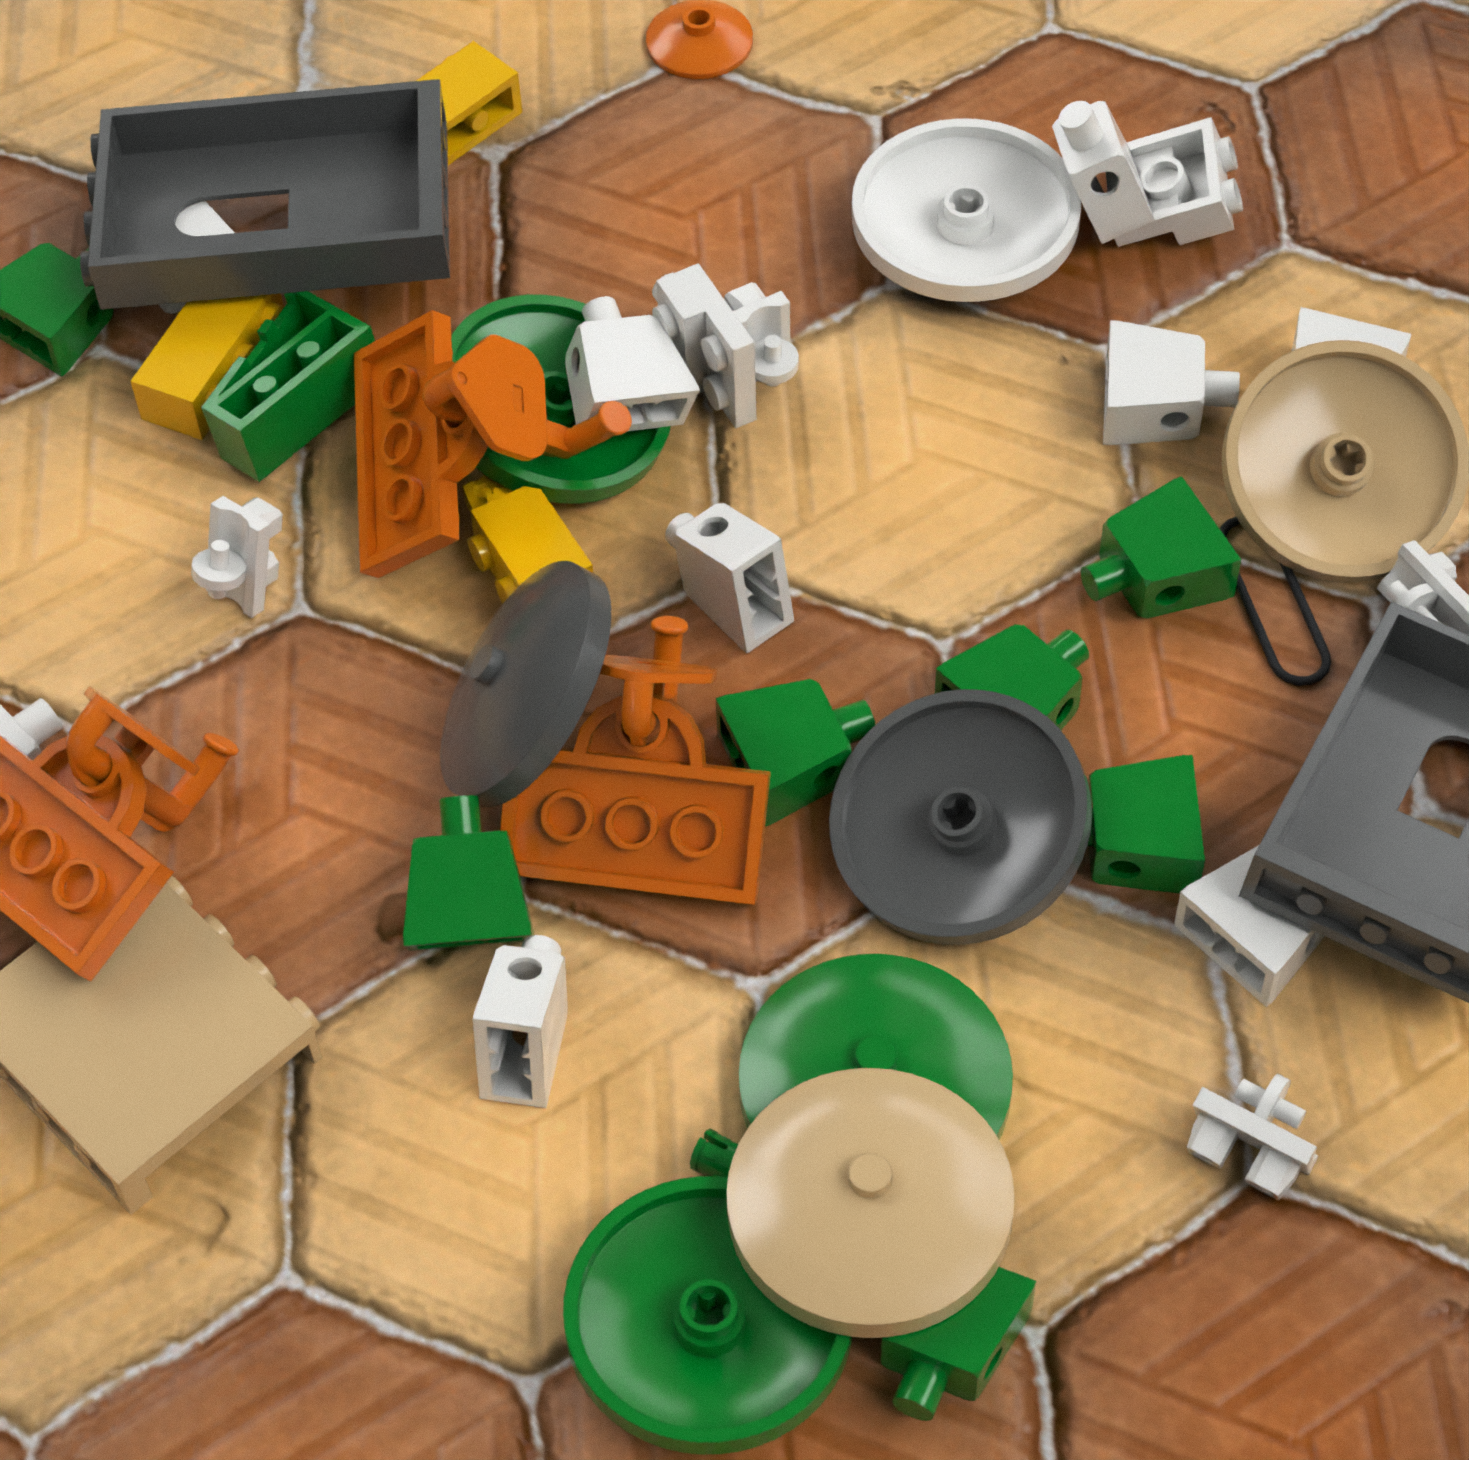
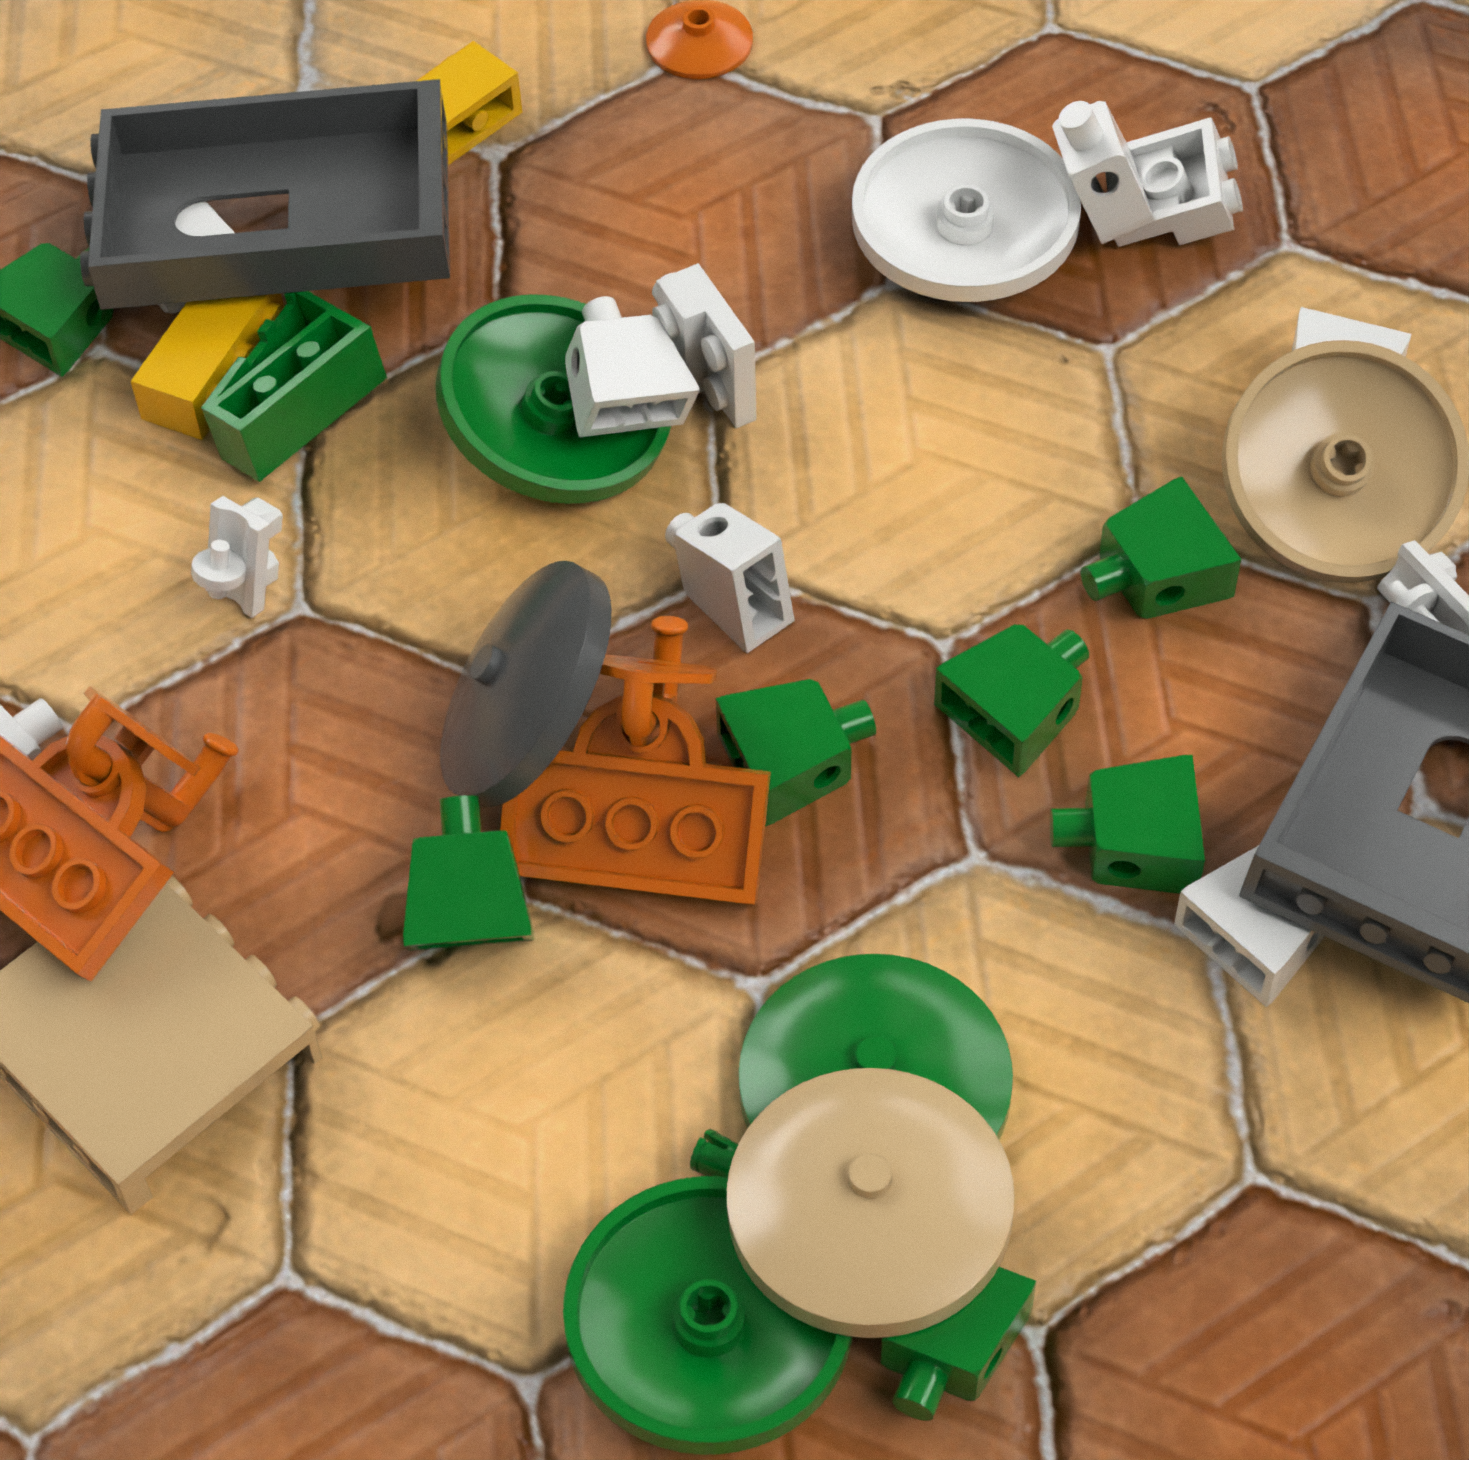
(430, 424): orange plate -> none
(516, 533): yellow hinge -> none
(528, 995): white torso -> none
(769, 326): white hips -> none
(960, 817): dark grey dish -> none
(1159, 385): white torso -> none
(1262, 636): black piece -> none
(1280, 1153): white hips -> none

